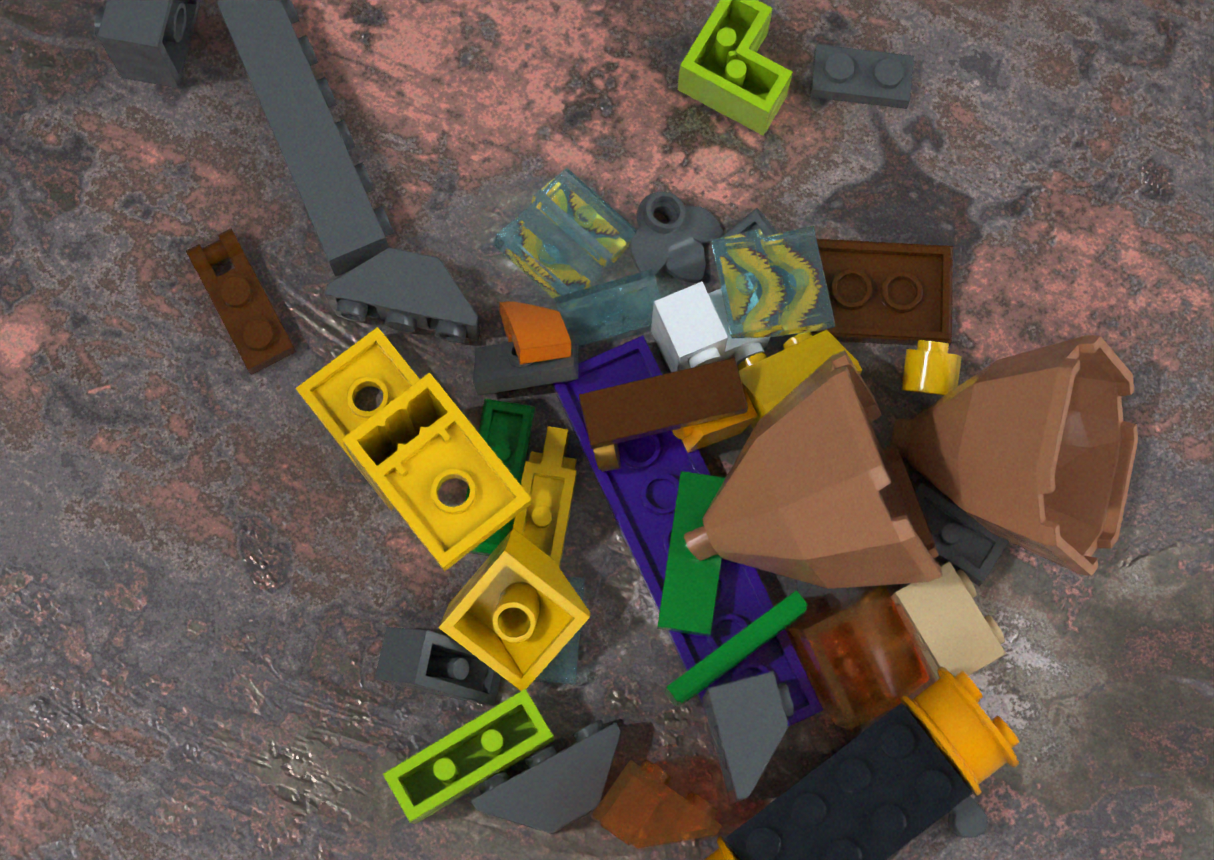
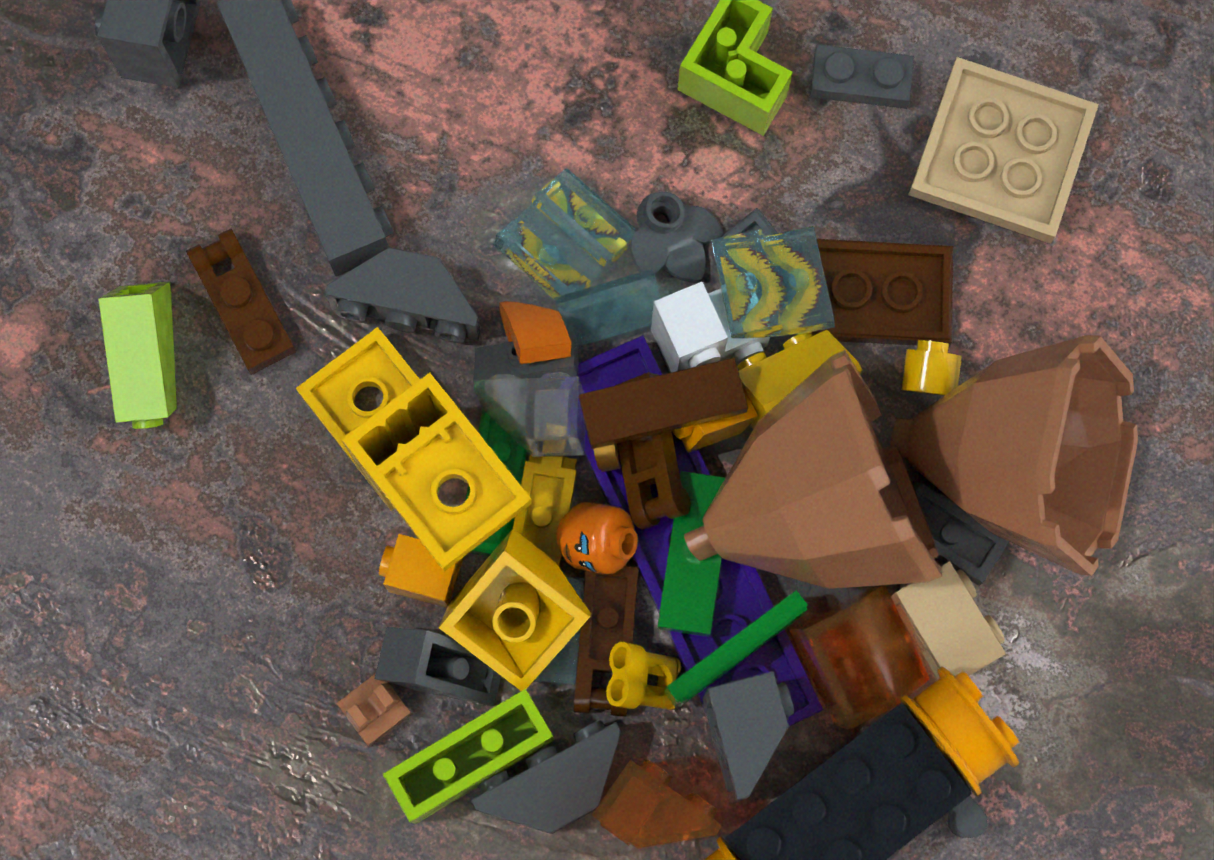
(140, 352): none -> lime slope
(374, 709): none -> nougat tile
(416, 574): none -> light orange brick
(537, 412): none -> clear slope
(597, 537): none -> orange head
(612, 609): none -> reddish brown plate
(630, 674): none -> yellow piece
(651, 462): none -> reddish brown plate
(1004, 150): none -> tan plate

